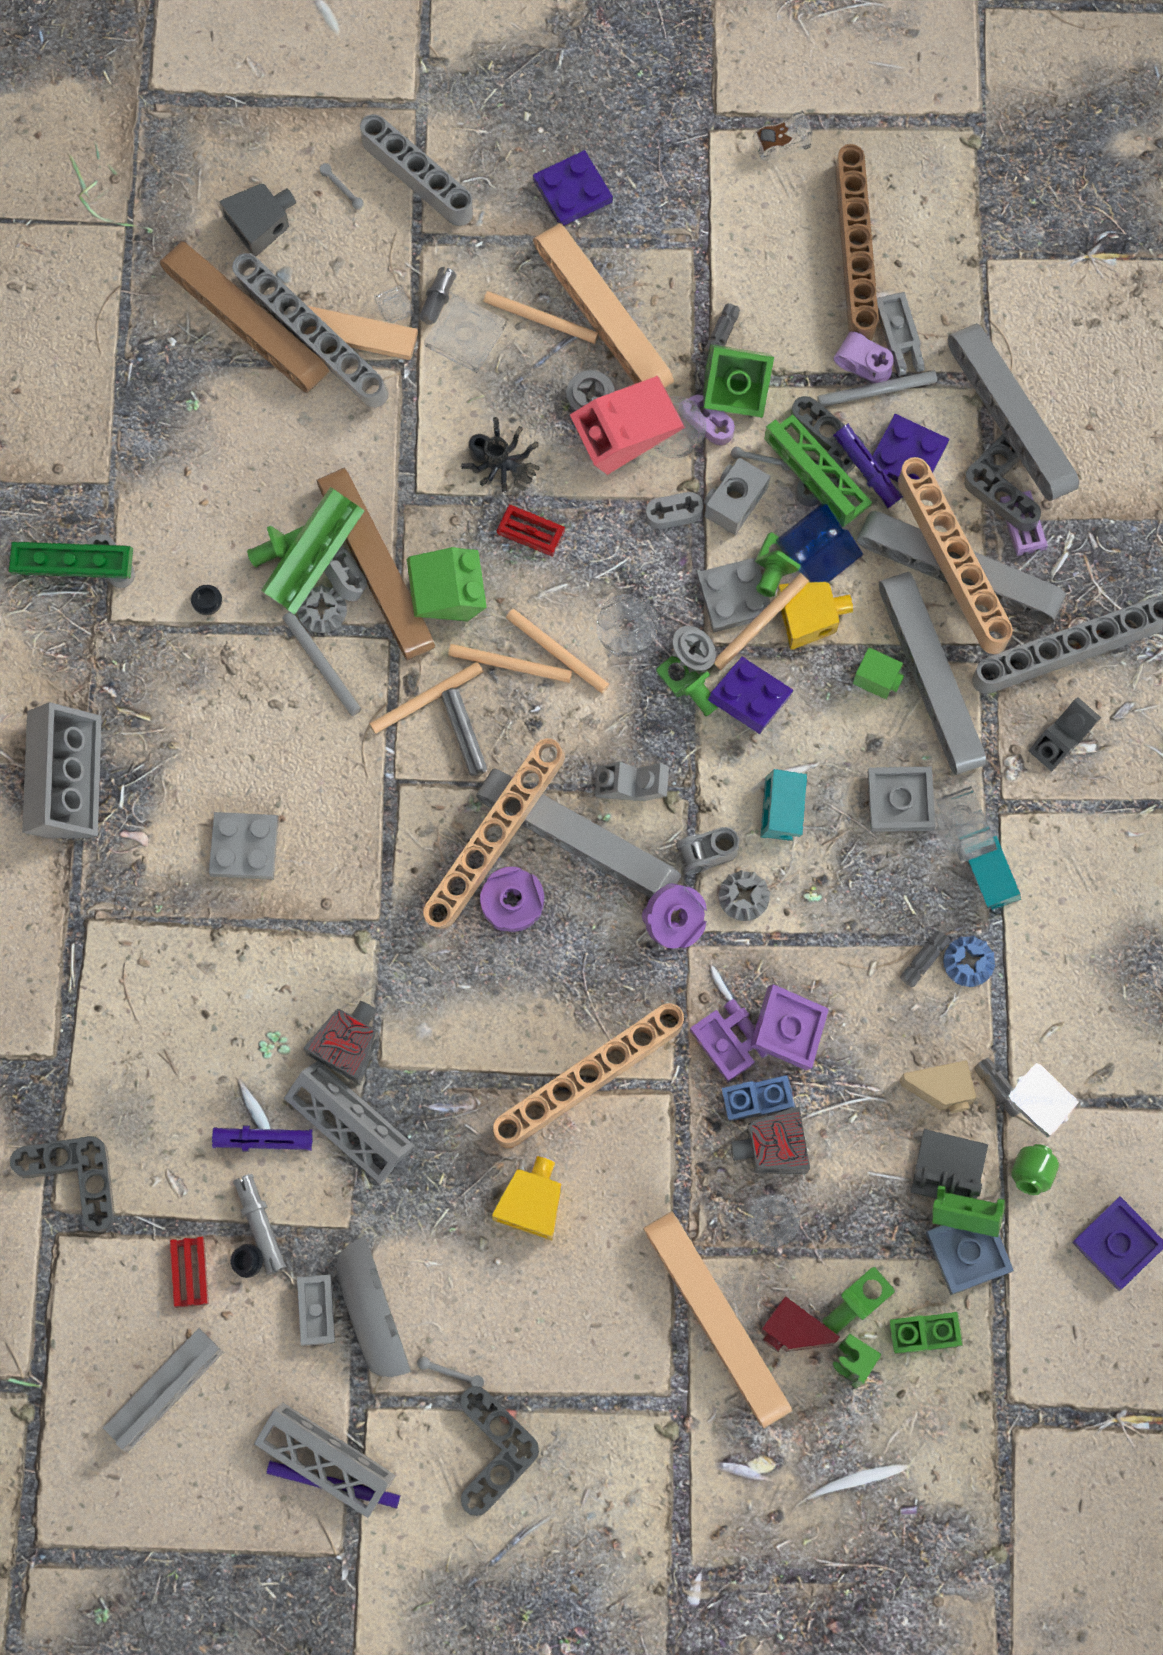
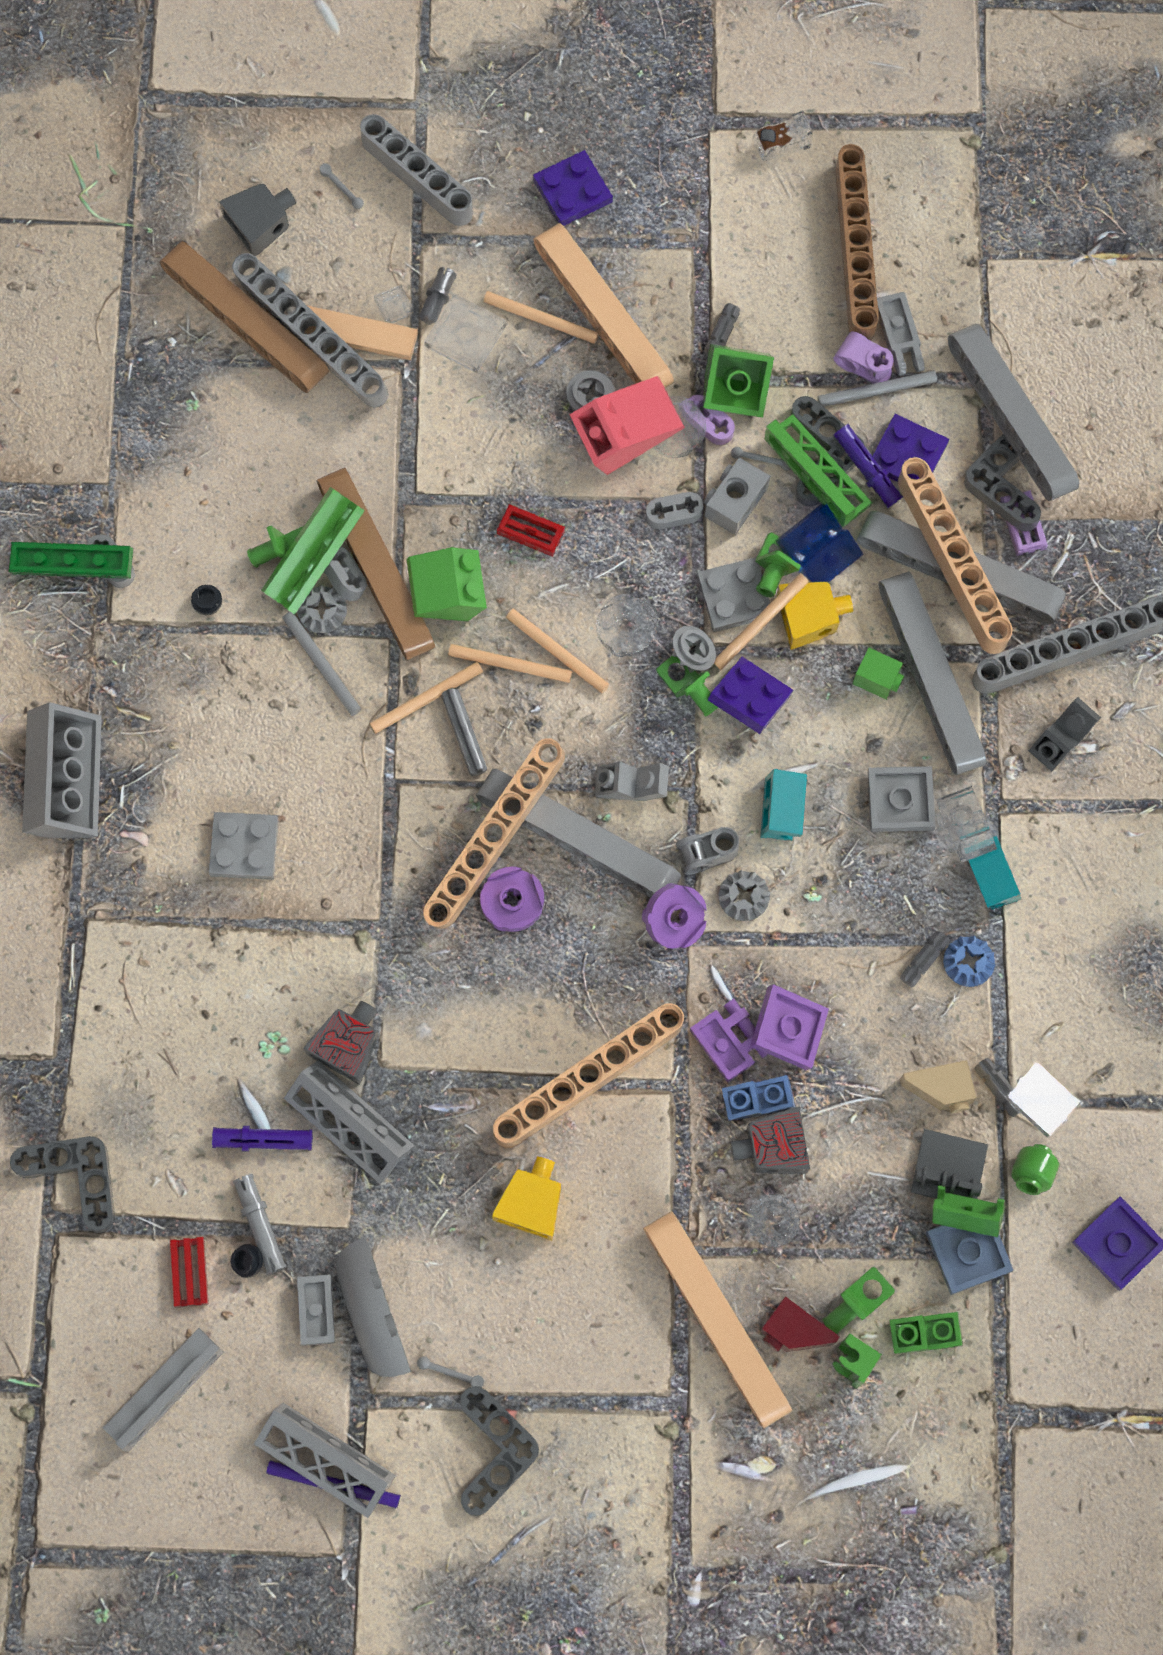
(494, 454): animal -> none

